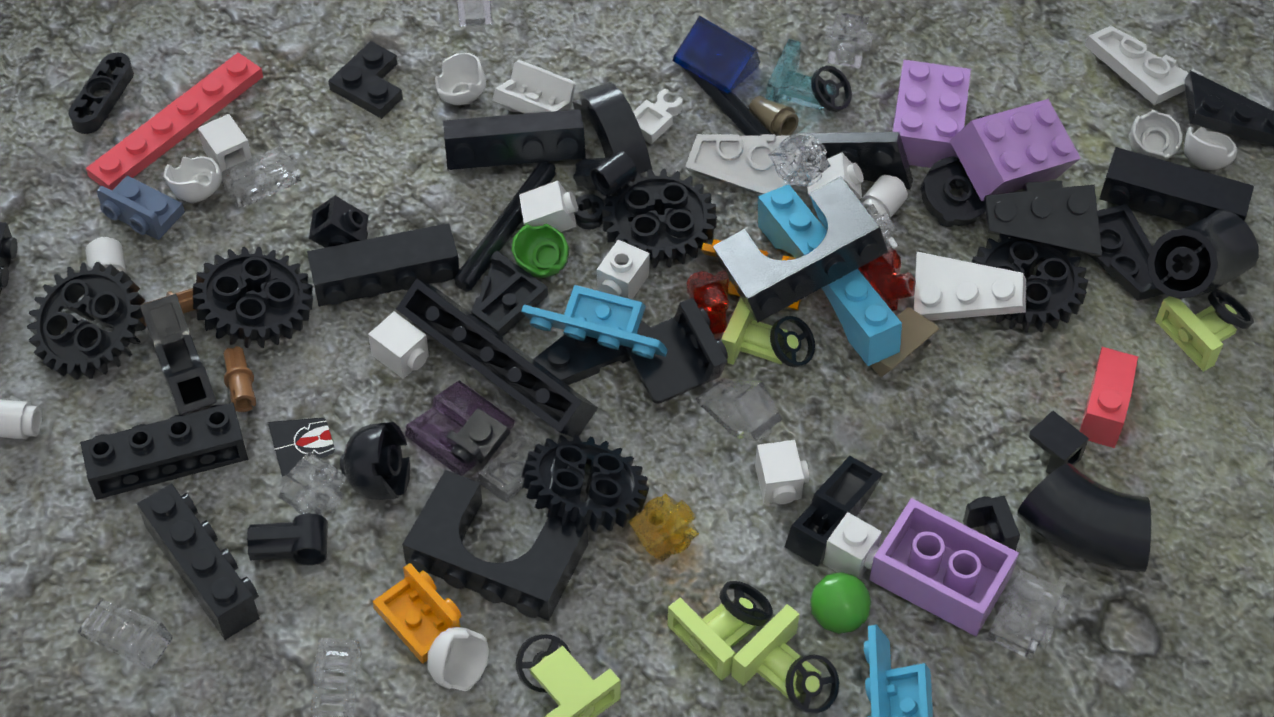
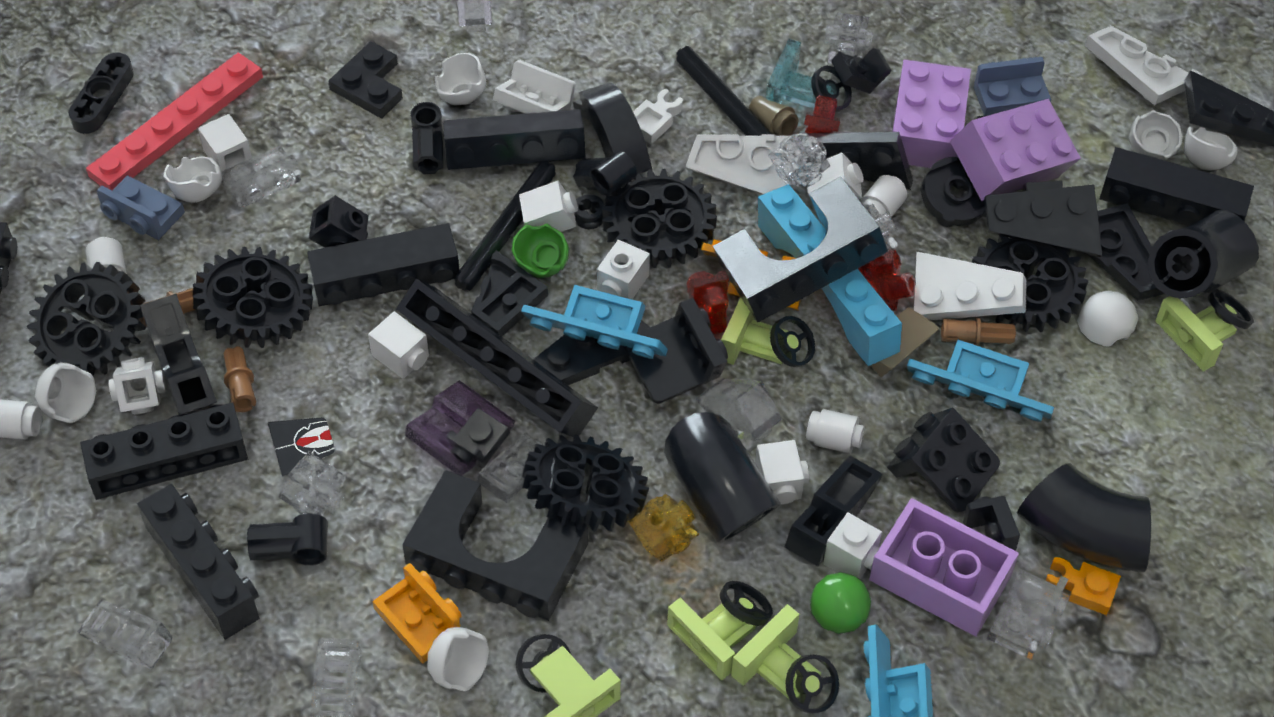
(65, 392): none -> white hair
(132, 398): none -> white brick
(376, 462): black cylinder -> none
(427, 137): none -> black piece
(716, 55): clear blue slope -> none
(718, 475): none -> black brick
(822, 118): none -> clear red hips
(835, 430): none -> white brick
(862, 73): none -> black bracket
(947, 457): none -> black bracket
(977, 331): none -> medium nougat axle
(986, 375): none -> medium azure bracket
(1010, 84): none -> sand blue bracket
(1059, 440): black panel -> none
(1089, 586): none -> light orange plate
(1107, 318): none -> white hair
(1109, 397): coral slope -> none

